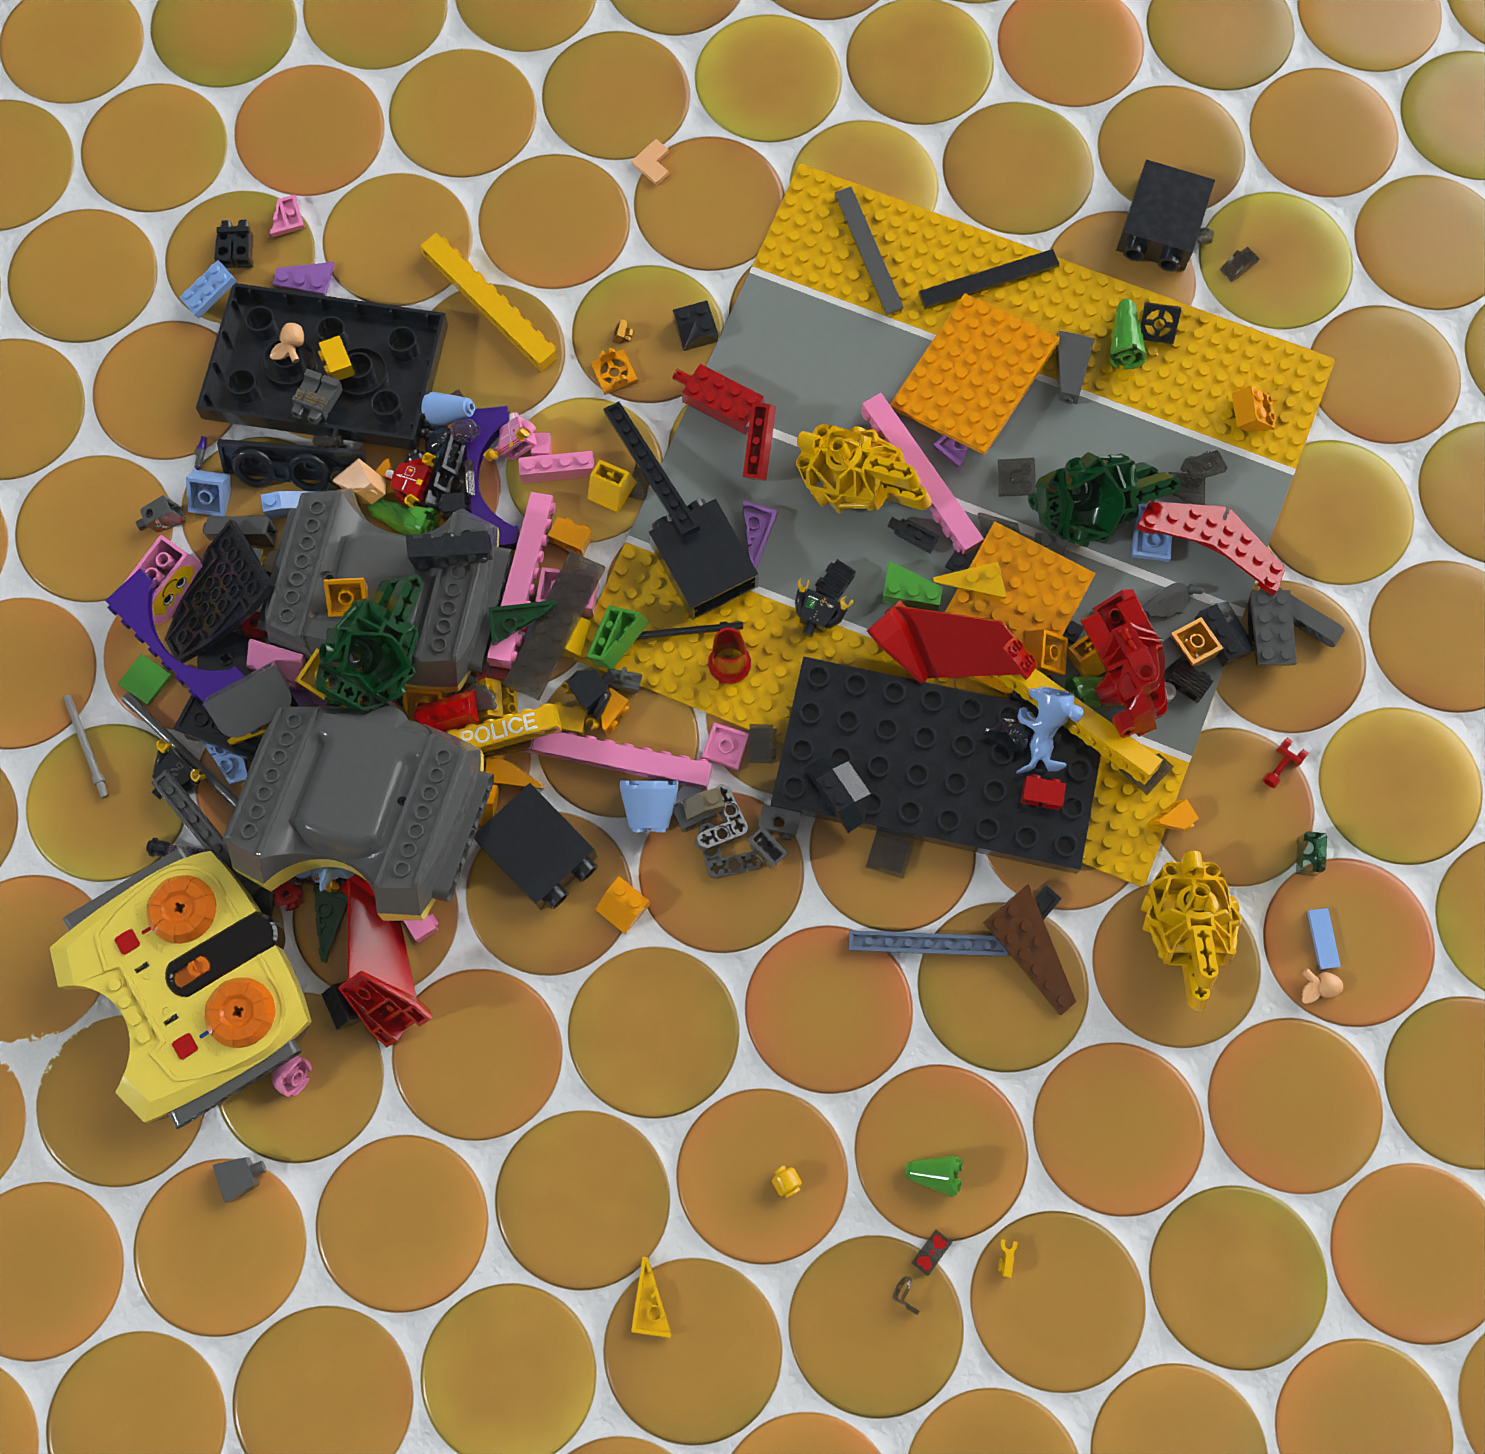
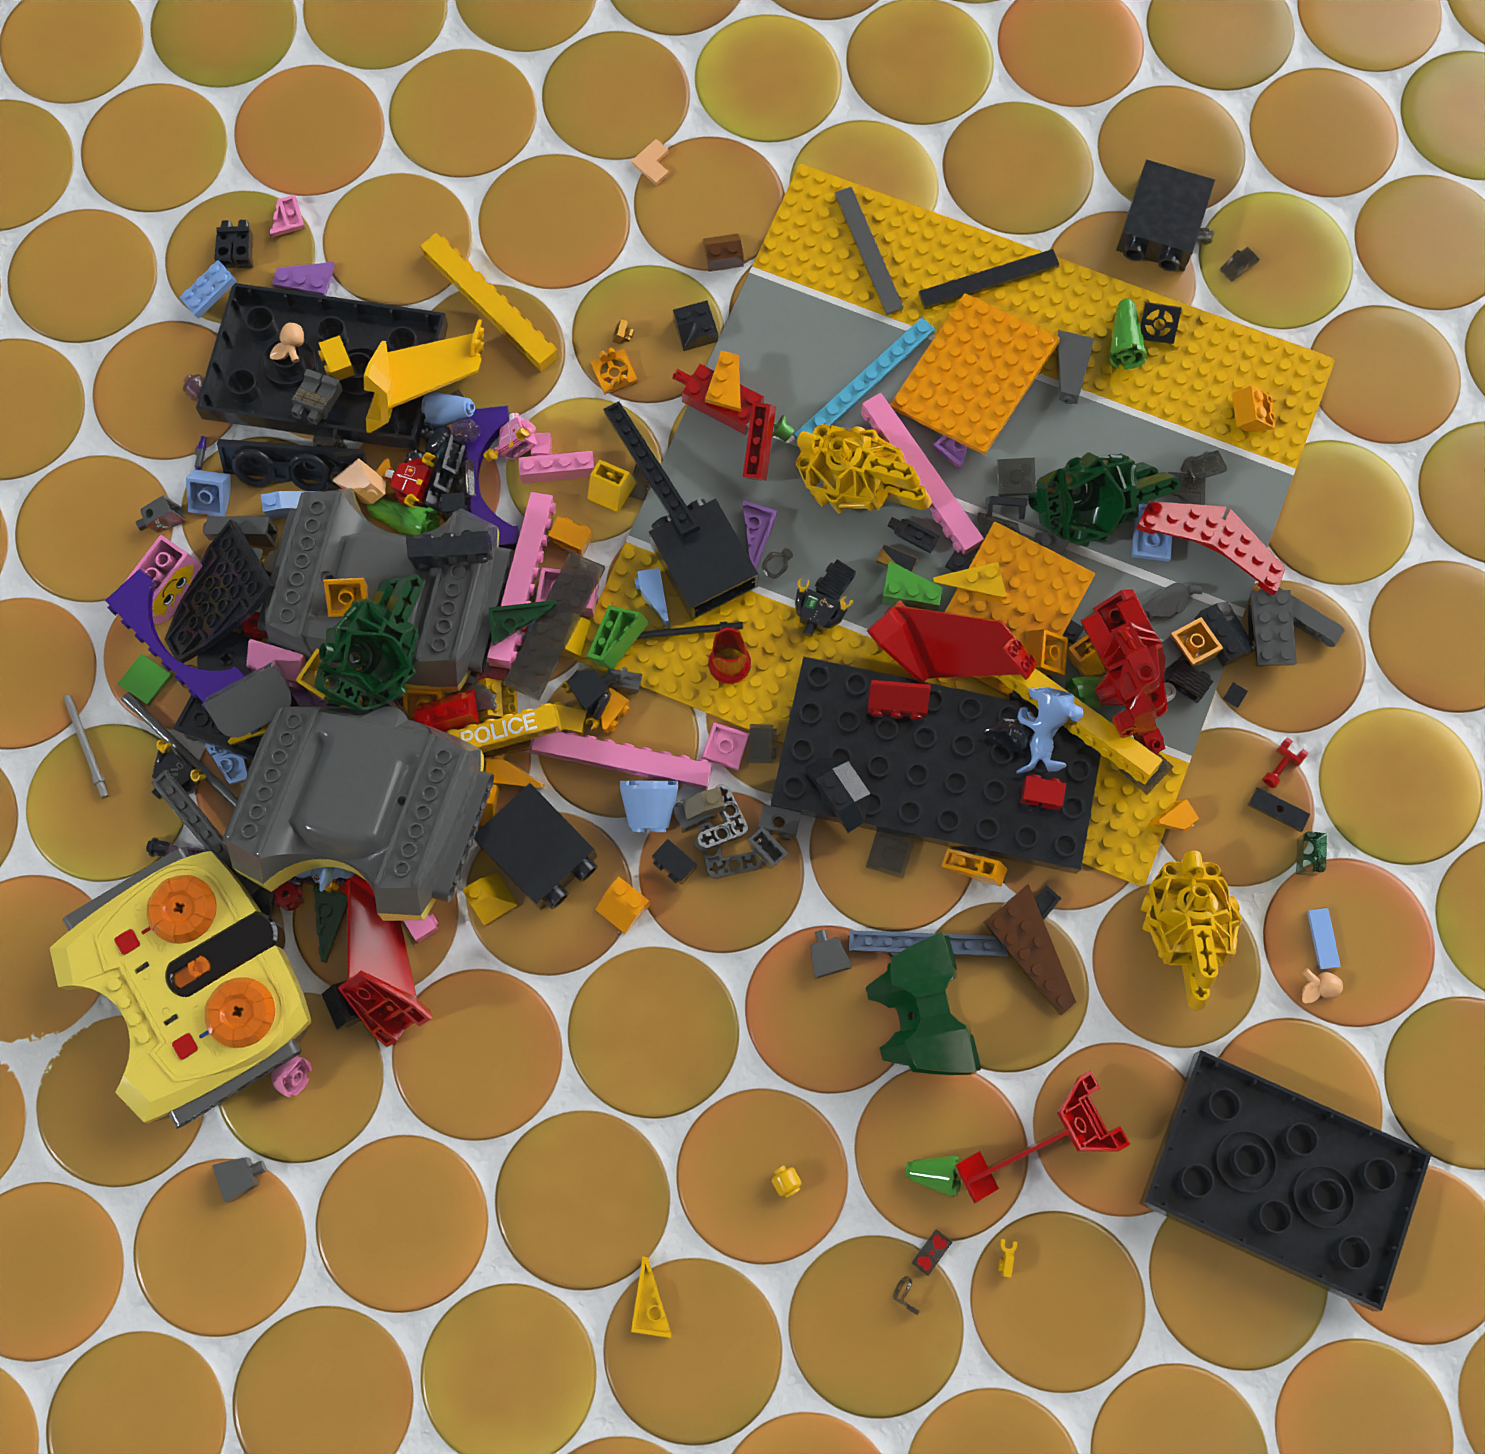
(192, 386): none -> head
(418, 371): none -> yellow piece
(490, 898): none -> yellow slope
(652, 591): none -> light blue slope
(673, 862): none -> black brick
(723, 252): none -> reddish brown slope
(725, 382): none -> light orange wing
(782, 429): none -> bright green piece
(786, 554): none -> clear smoke piece
(828, 956): none -> dark grey torso
(870, 376): none -> medium azure plate
(898, 557): none -> black tile
(898, 699): none -> red slope
(918, 985): none -> dark green piece
(975, 866): none -> light orange slope
(1006, 501): none -> black piece
(1080, 1123): none -> red piece
(1153, 741): none -> red brick
(1235, 694): none -> black sticker
(1287, 1180): none -> black plate
(1289, 815): none -> black tile

